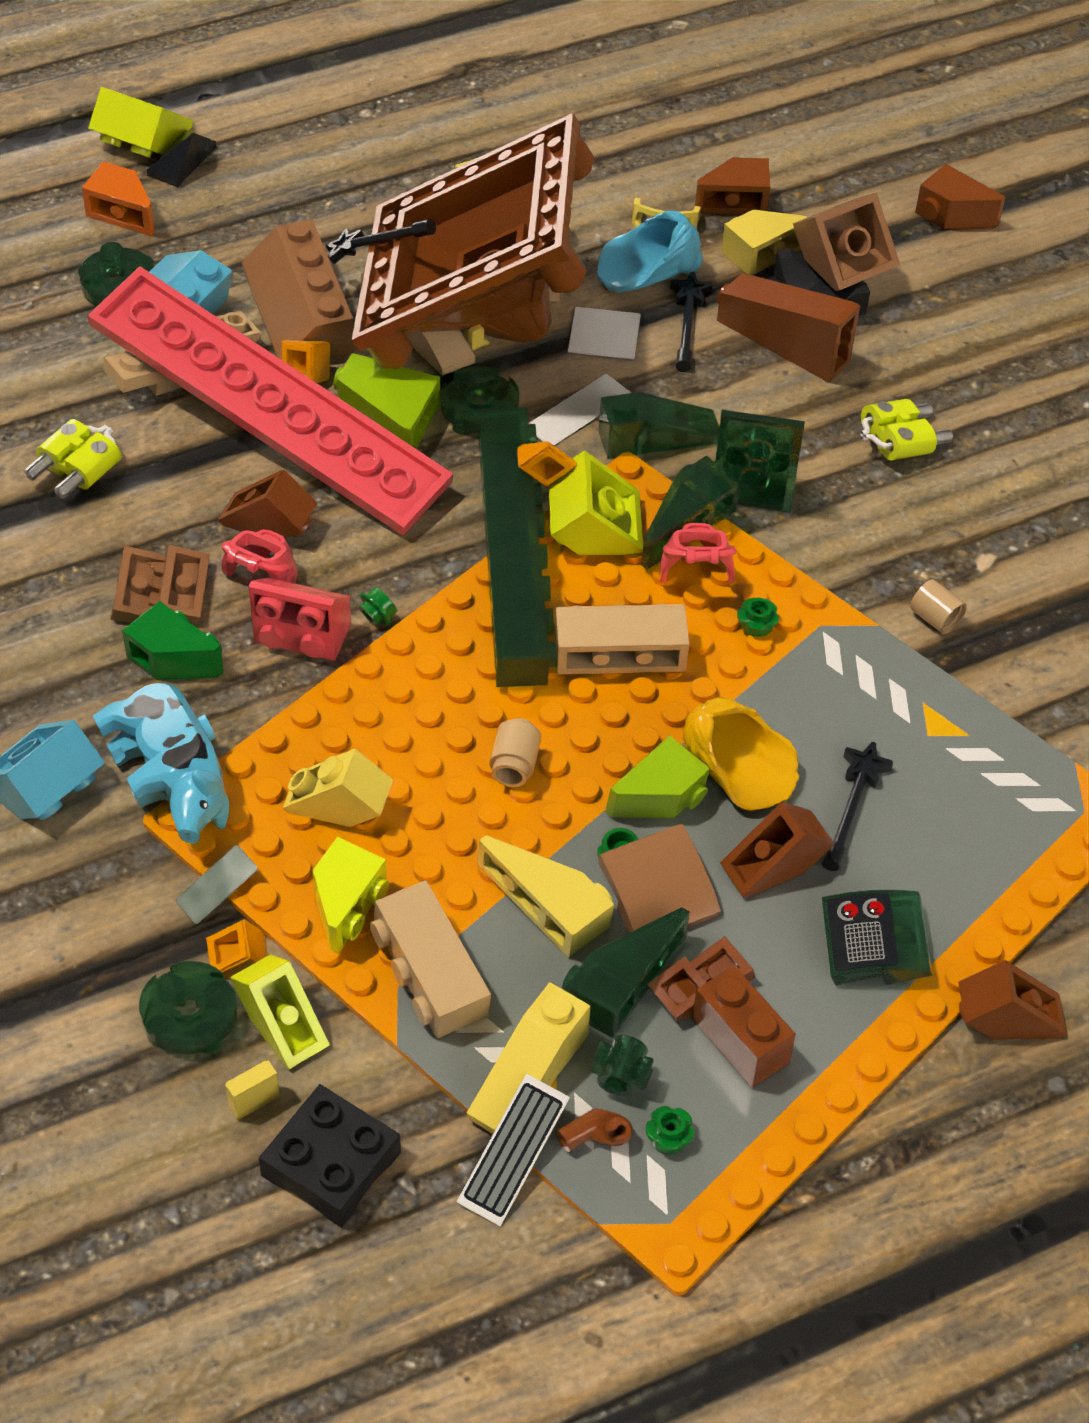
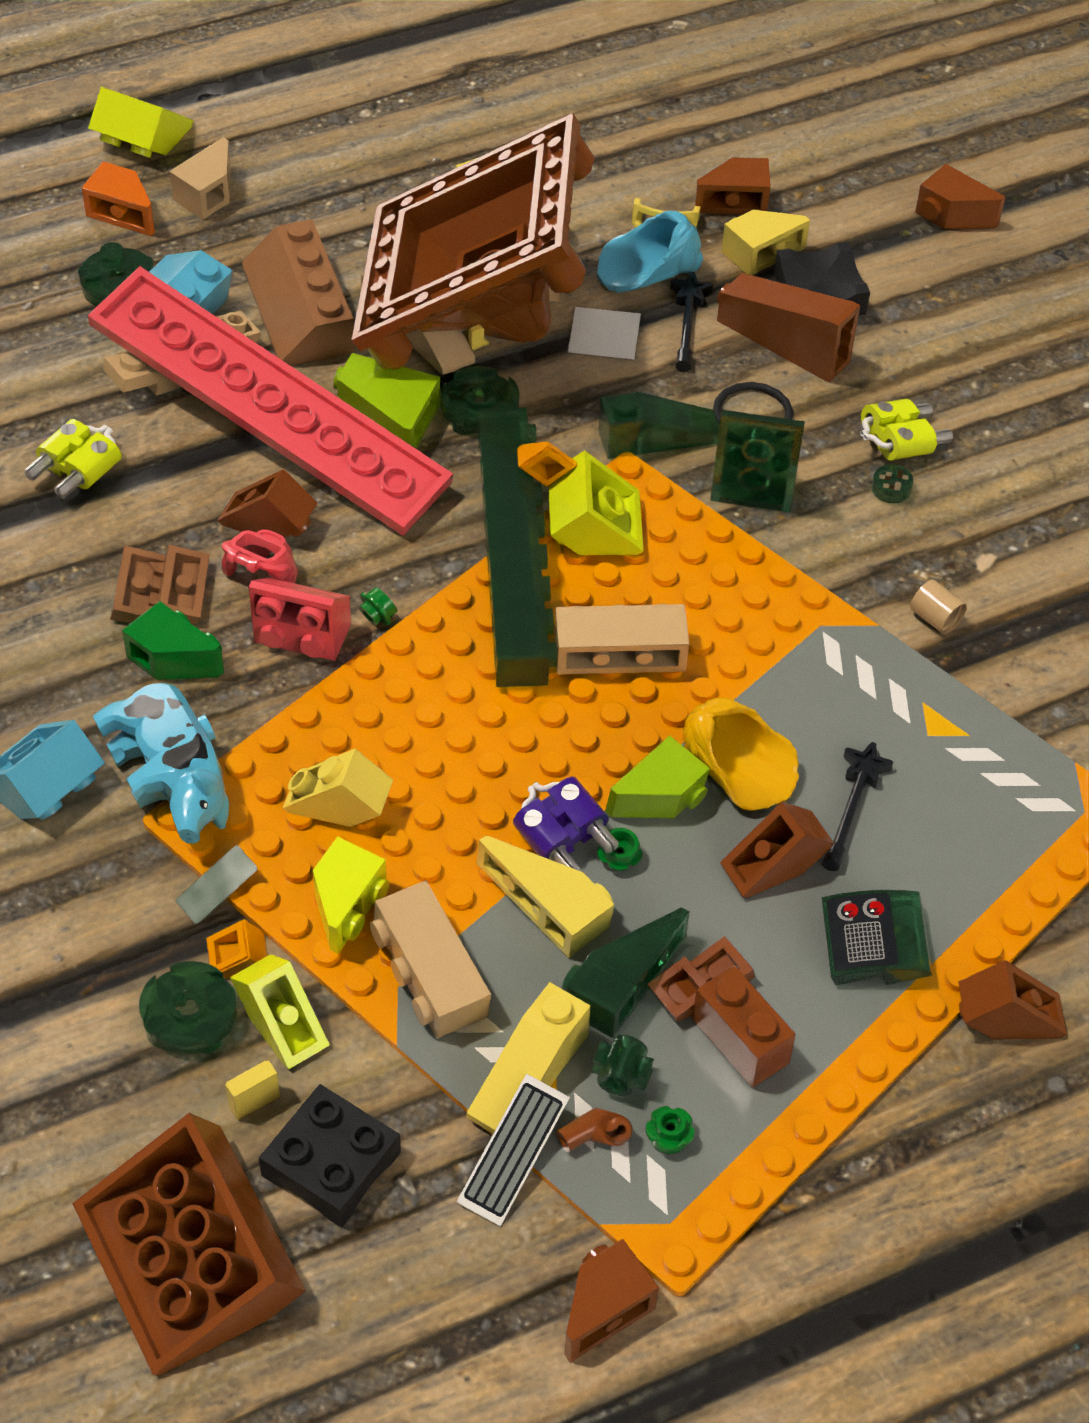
(181, 158): black slope -> none
(187, 1245): none -> dark orange slope
(203, 180): none -> tan slope
(308, 357): light orange slope -> none
(349, 241): black piece -> none
(515, 752): tan brick -> none
(562, 821): none -> dark purple piece
(576, 410): white sticker -> none
(608, 1297): none -> dark orange slope
(658, 878): medium nougat slope -> none
(697, 495): clear green slope -> none
(715, 548): coral helmet -> none
(752, 386): none -> black piece
(757, 616): green plate -> none
(848, 242): medium nougat slope -> none
(892, 483): none -> clear green tile

